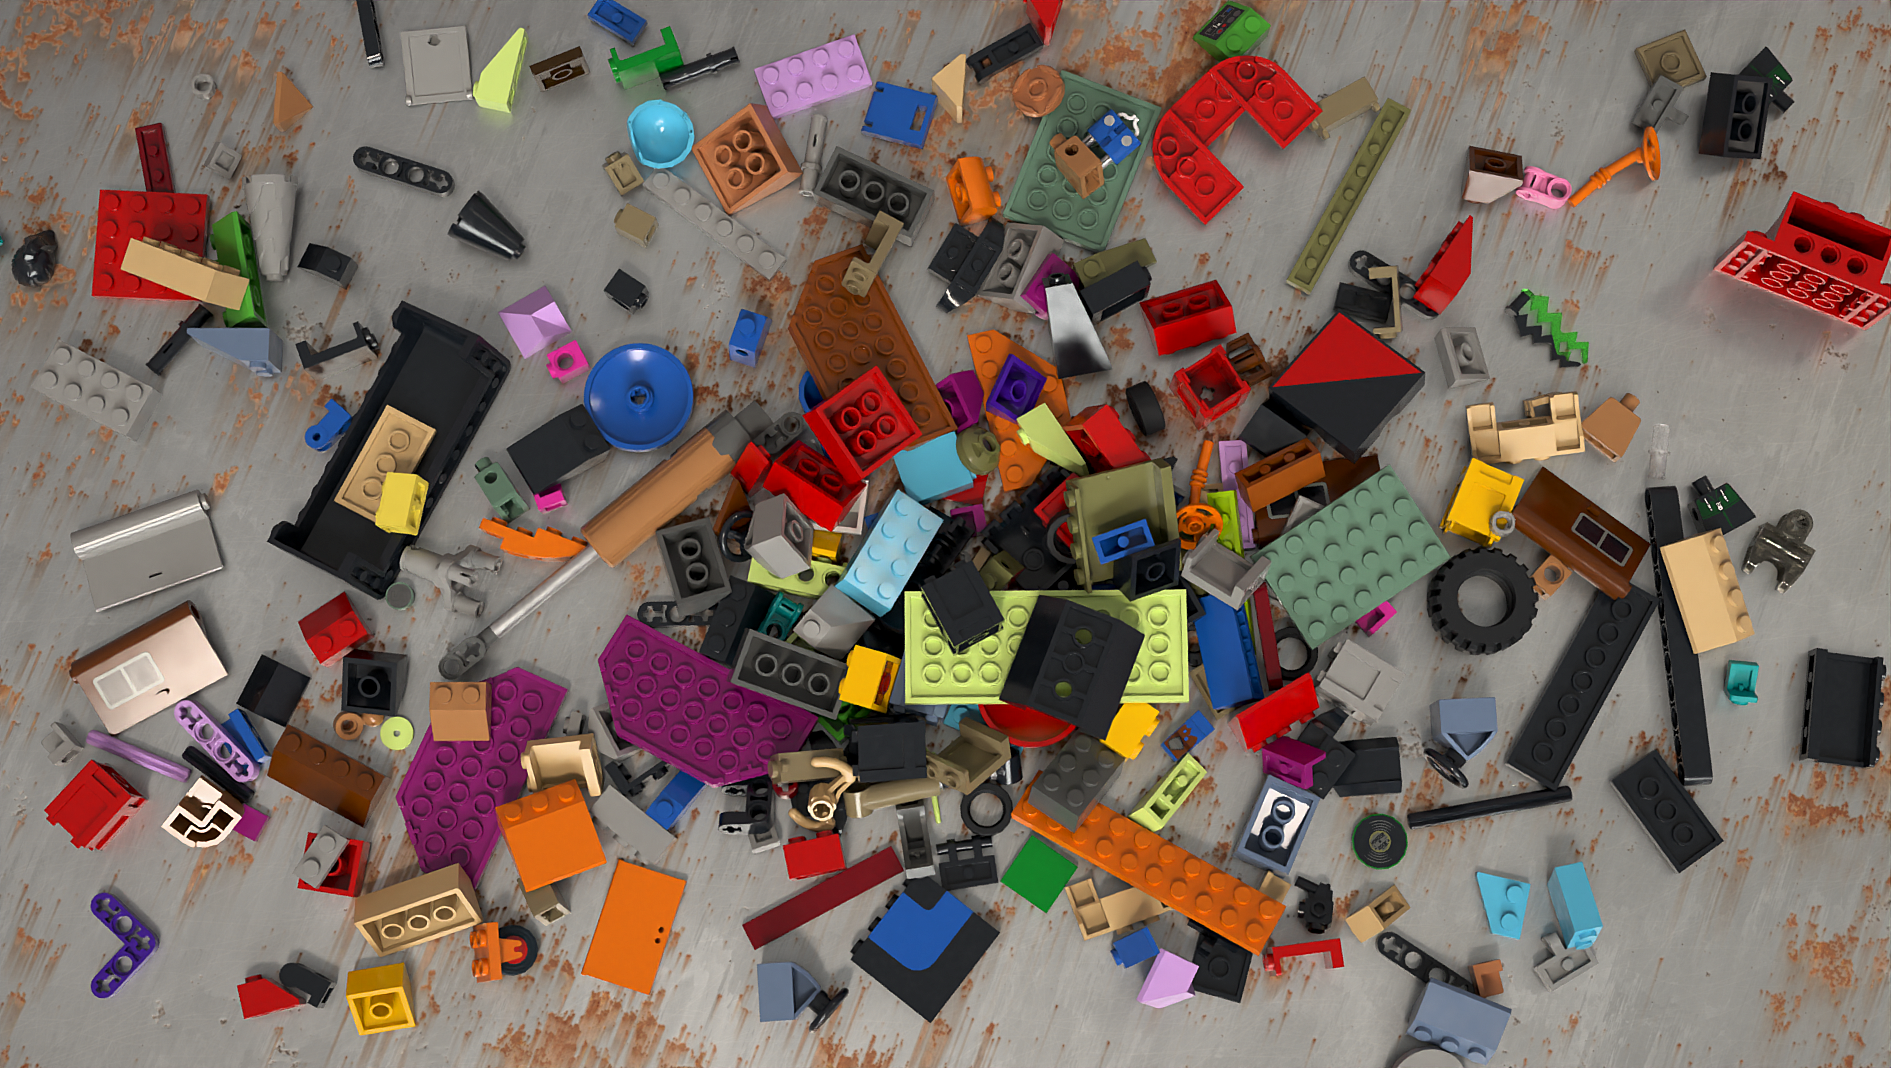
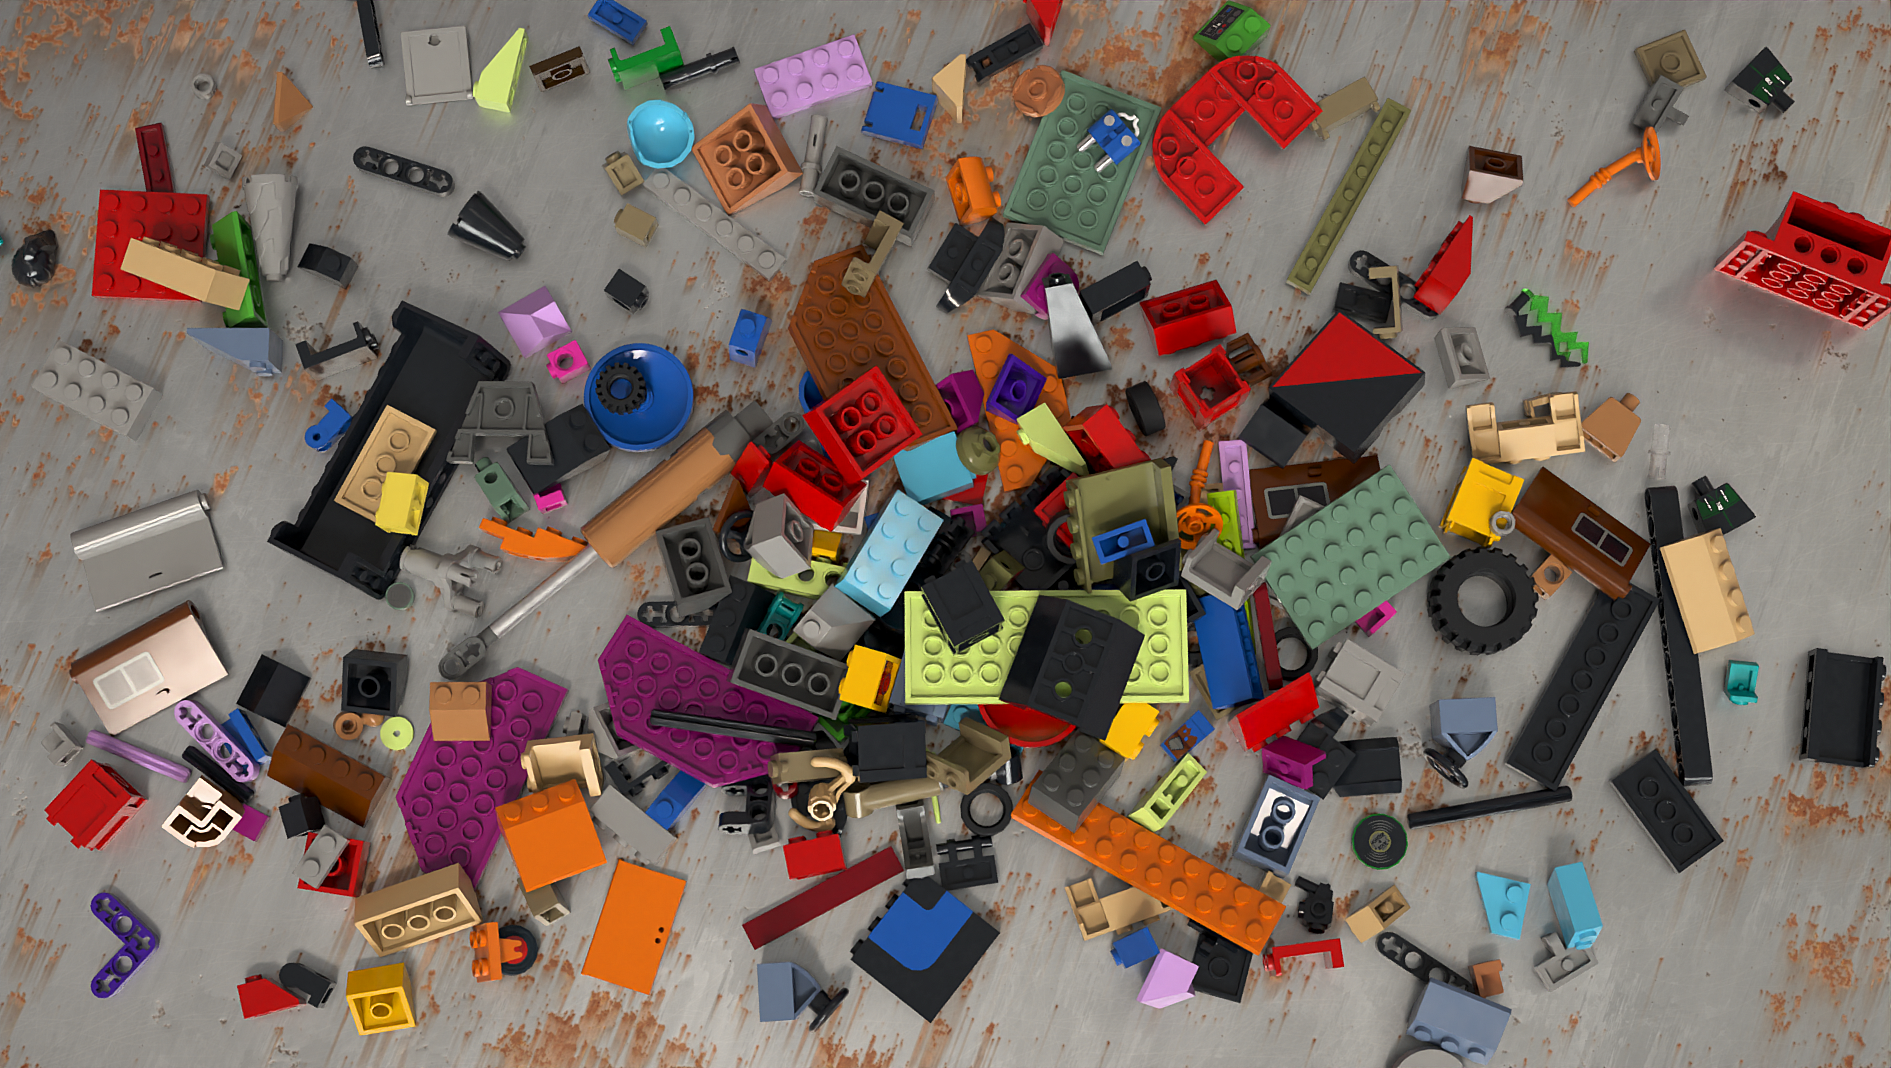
(178, 340): black pin -> none
(301, 816): none -> black brick
(335, 630): red slope -> none
(503, 410): none -> dark grey wing
(621, 372): none -> black tyre
(733, 728): none -> black axle
(1039, 874): green tile -> none
(1077, 164): medium nougat torso -> none
(1110, 261): olive slope -> none
(1280, 474): dark orange brick -> none
(1542, 186): bright pink piece -> none
(1735, 115): black slope -> none
(1782, 548): clear smoke piece -> none

